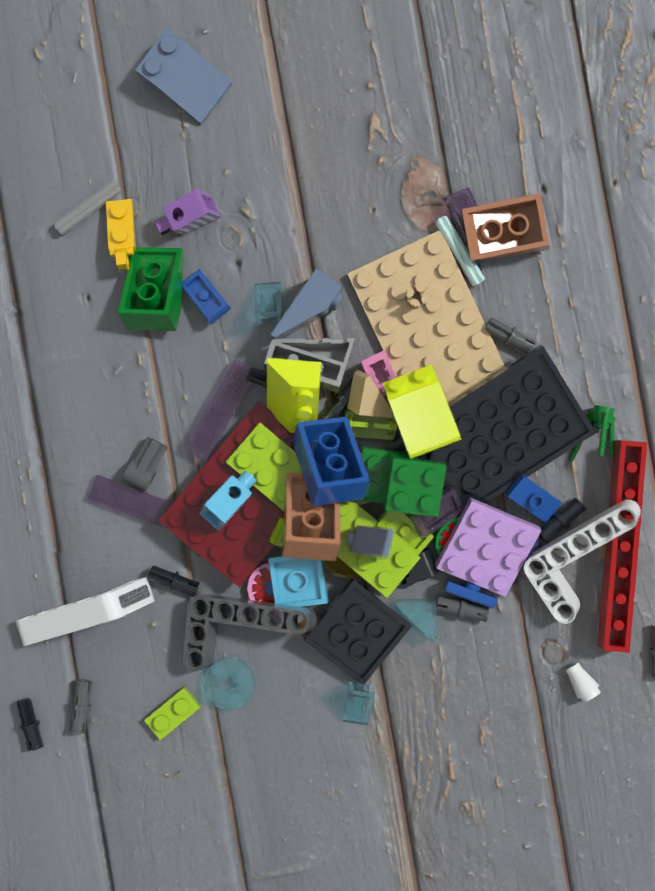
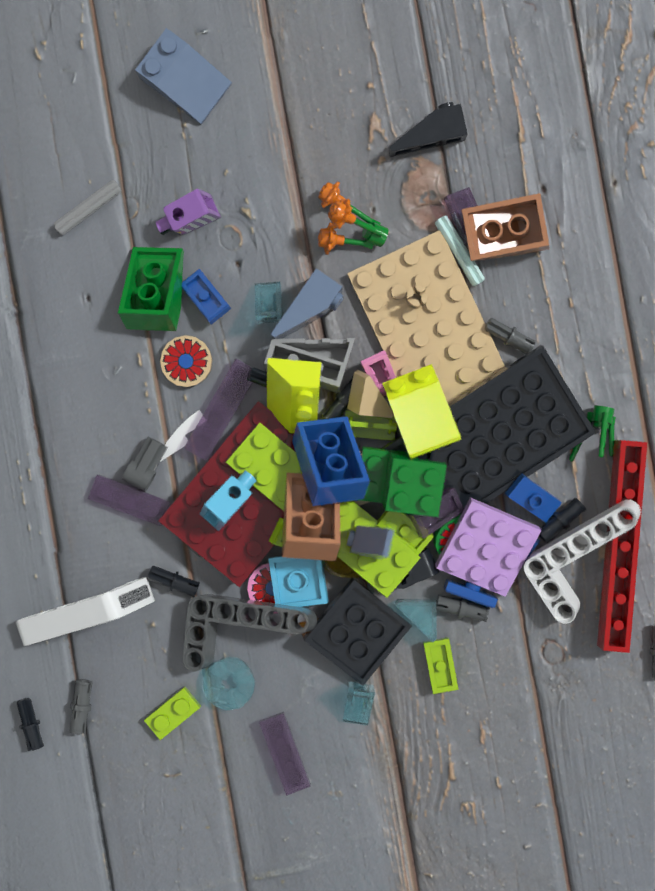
(121, 231): yellow hinge -> none
(178, 438): none -> white sticker
(186, 361): none -> tile
(285, 753): none -> clear purple plate
(341, 213): none -> orange plant
(437, 129): none -> black slope
(440, 665): none -> lime plate
(583, 684): white cone -> none

